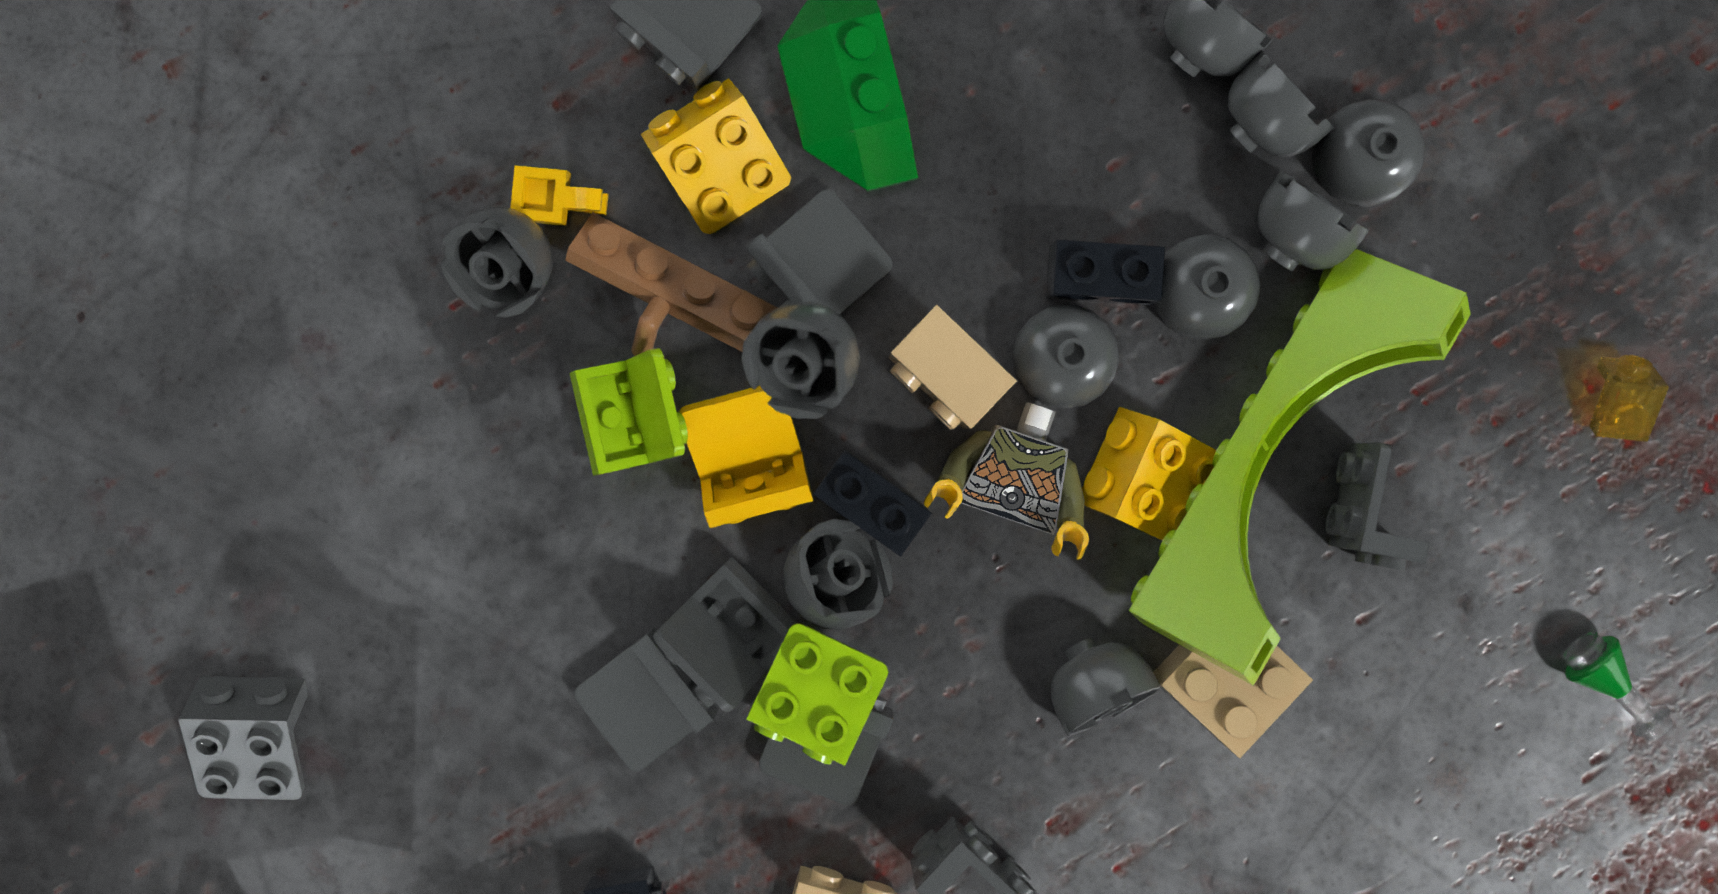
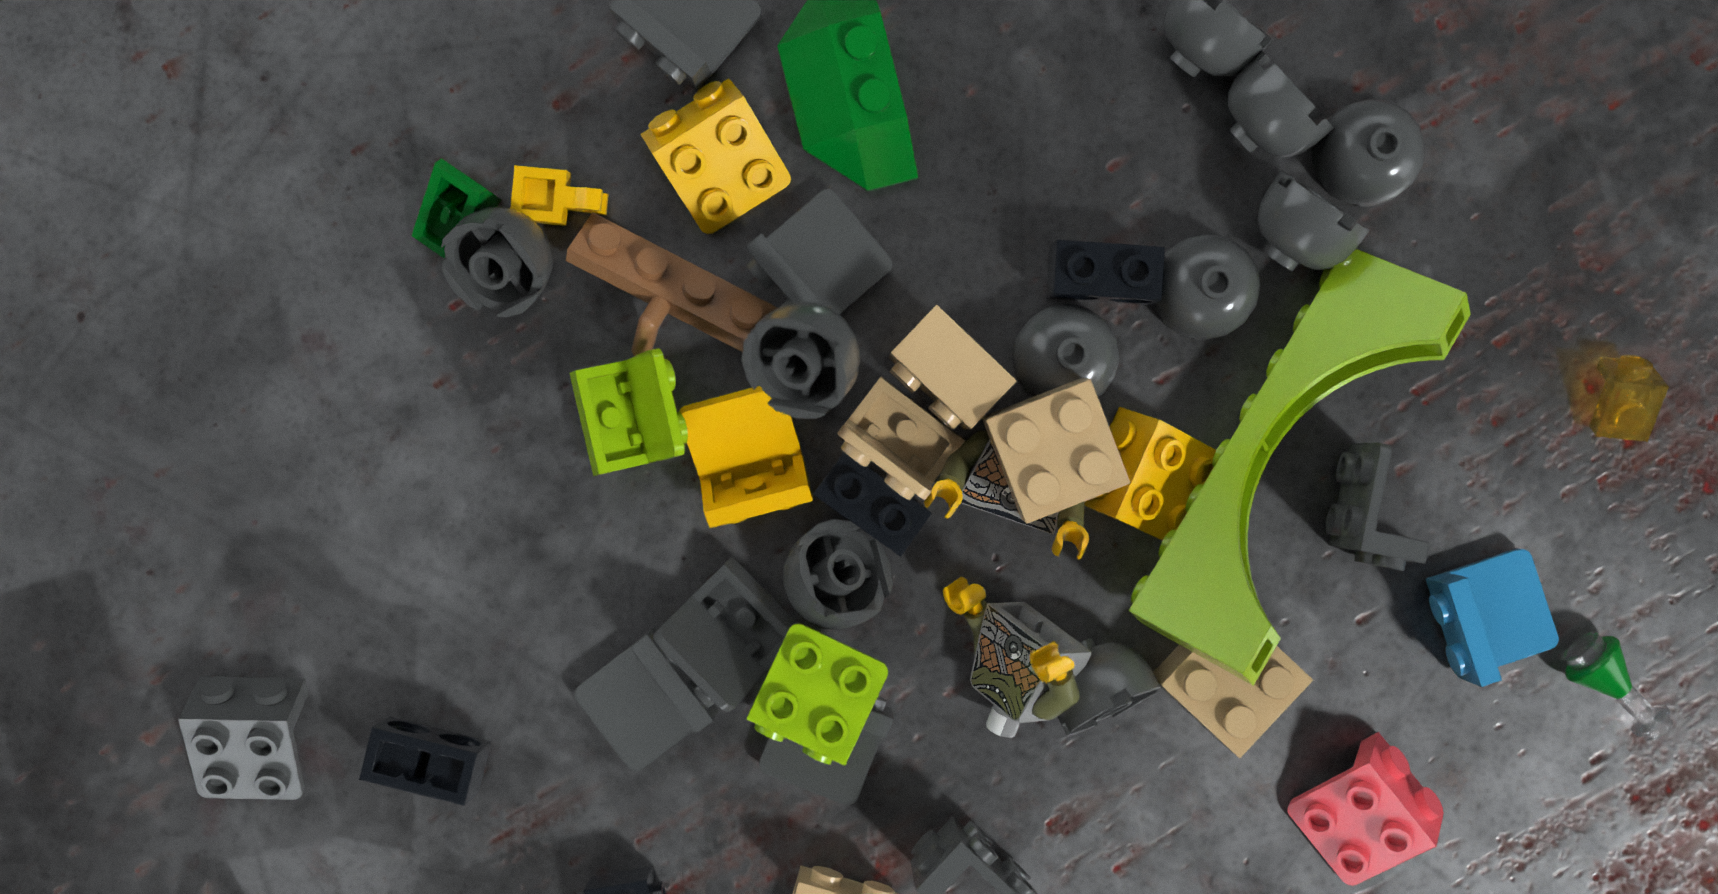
(425, 760): none -> black brick
(446, 202): none -> green slope
(899, 439): none -> tan bracket
(1019, 659): none -> torso
(1056, 450): none -> tan brick
(1369, 814): none -> coral bracket
(1492, 615): none -> dark azure bracket

